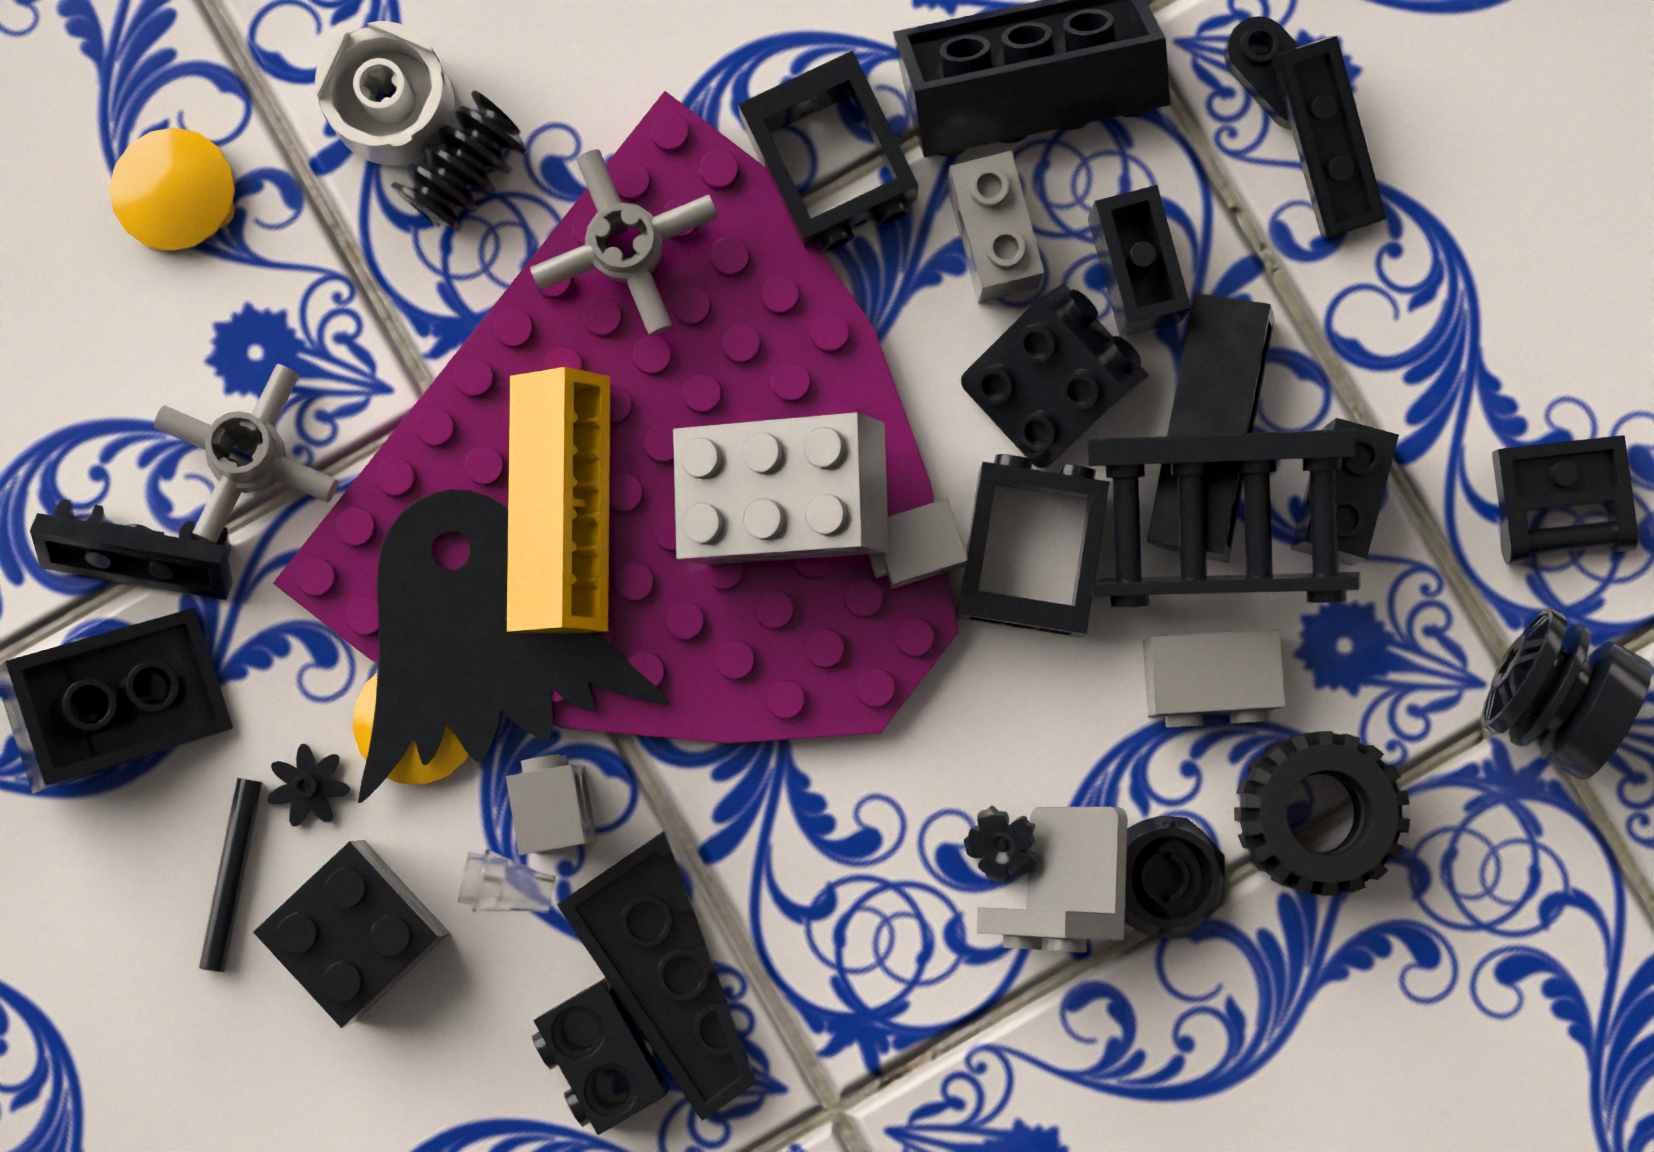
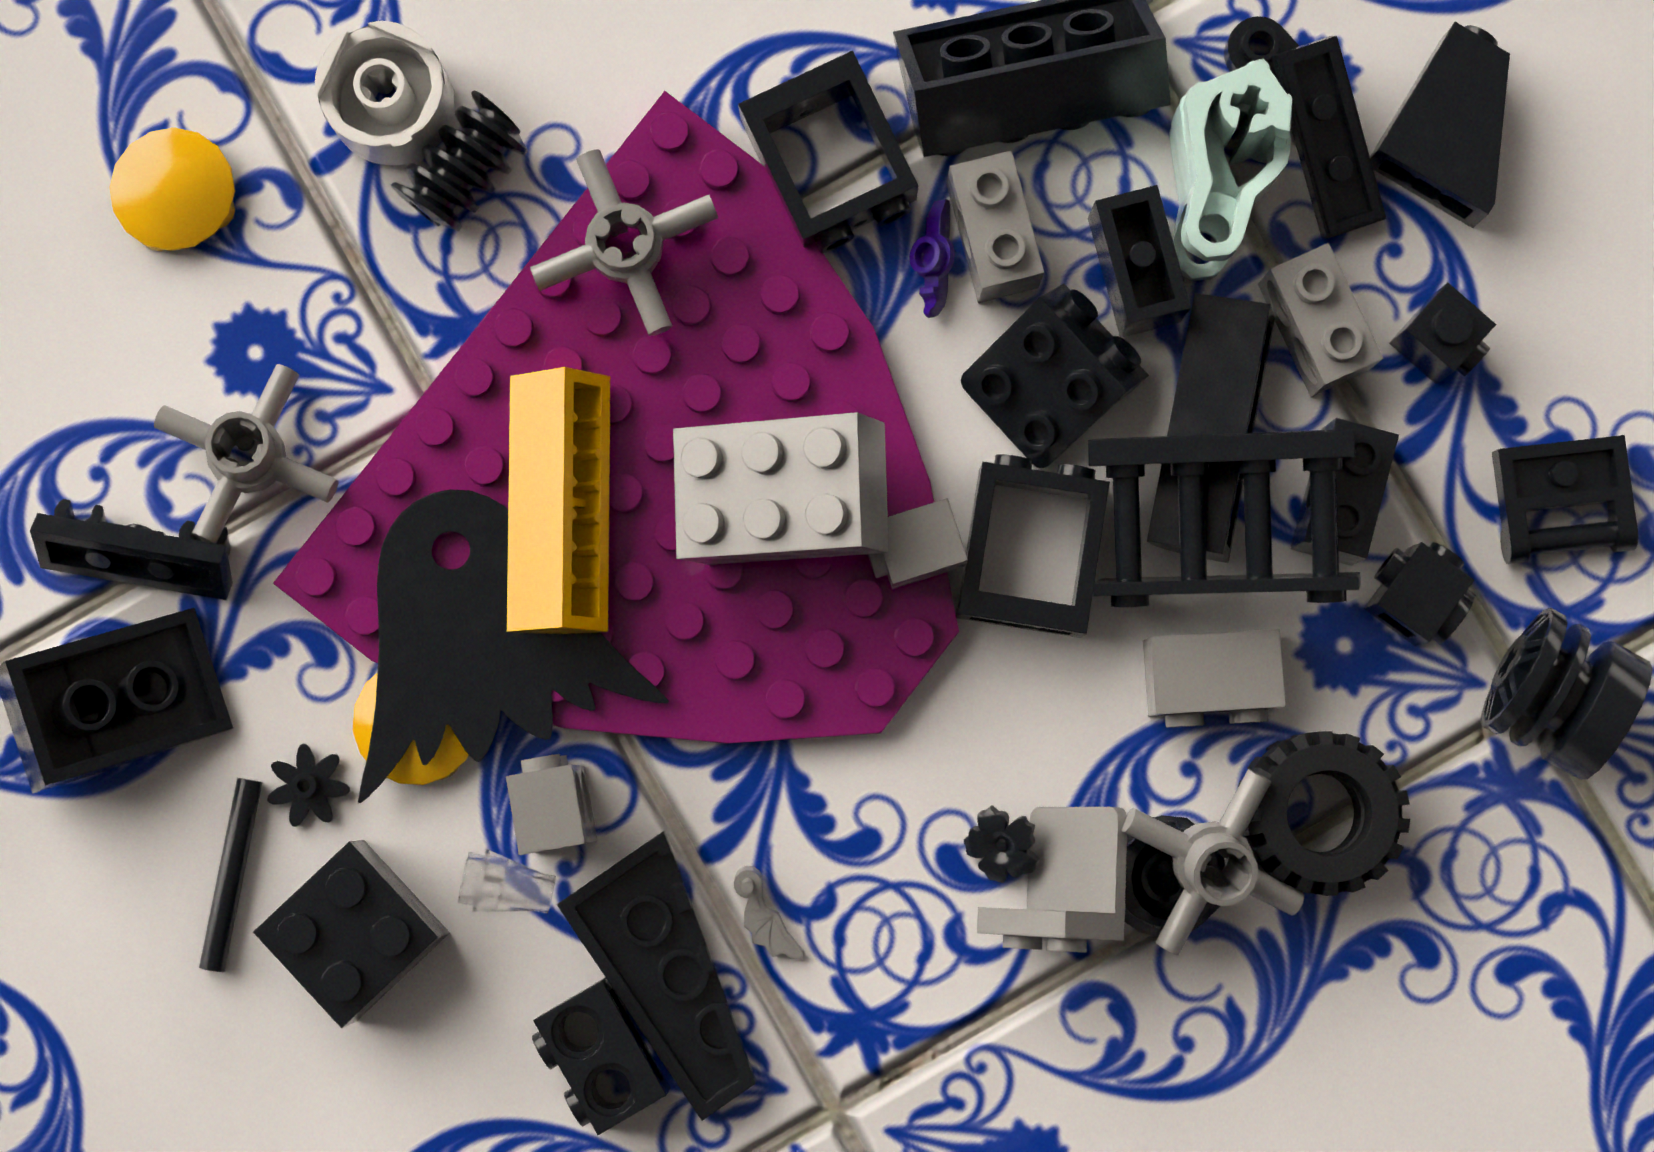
(761, 920): none -> light grey piece
(934, 257): none -> dark purple piece
(1192, 853): none -> light grey bar
(1204, 182): none -> light aqua piece
(1320, 319): none -> light grey brick
(1422, 593): none -> black brick
(1444, 335): none -> black brick
(1451, 127): none -> black slope

